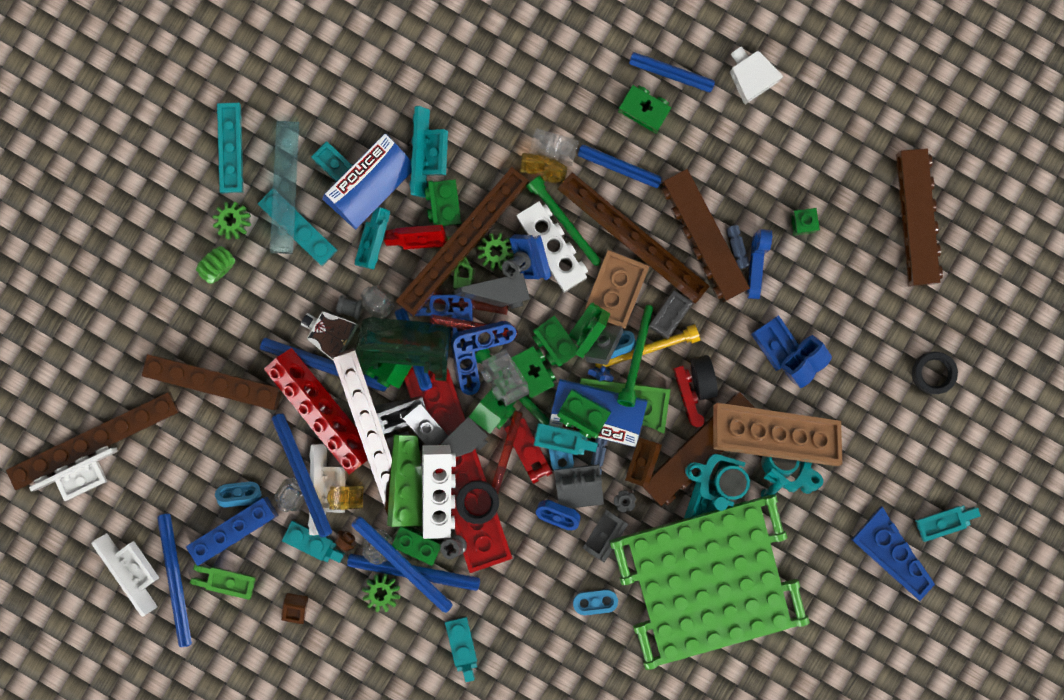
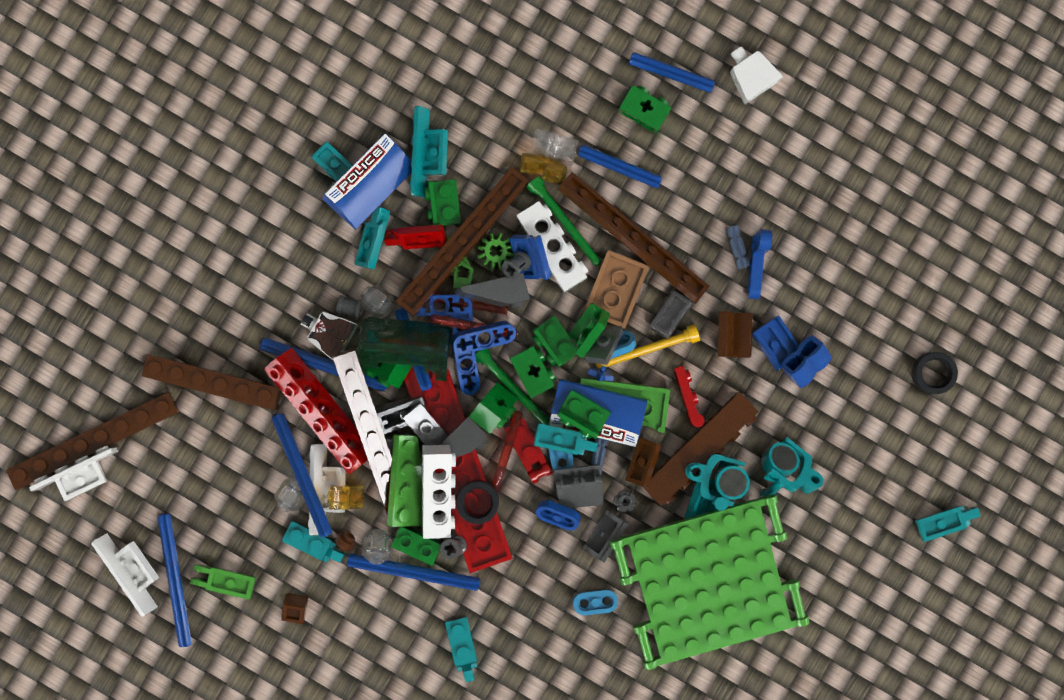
(215, 265): bright green gear -> none
(230, 148): teal plate -> none
(232, 531): blue brick -> none
(238, 214): bright green gear -> none
(238, 494): dark azure plate -> none
(284, 187): clear light blue tile -> none
(304, 234): teal plate -> none
(374, 588): bright green gear -> none
(402, 564): blue axle -> none
(512, 386): clear brick -> none
(627, 396): green piece -> none
(704, 377): black tyre -> none
(705, 236): reddish brown brick -> none
(735, 334): none -> reddish brown panel
(777, 434): medium nougat plate -> none
(804, 221): green brick -> none
(886, 546): blue wing -> none
(918, 217): reddish brown brick -> none

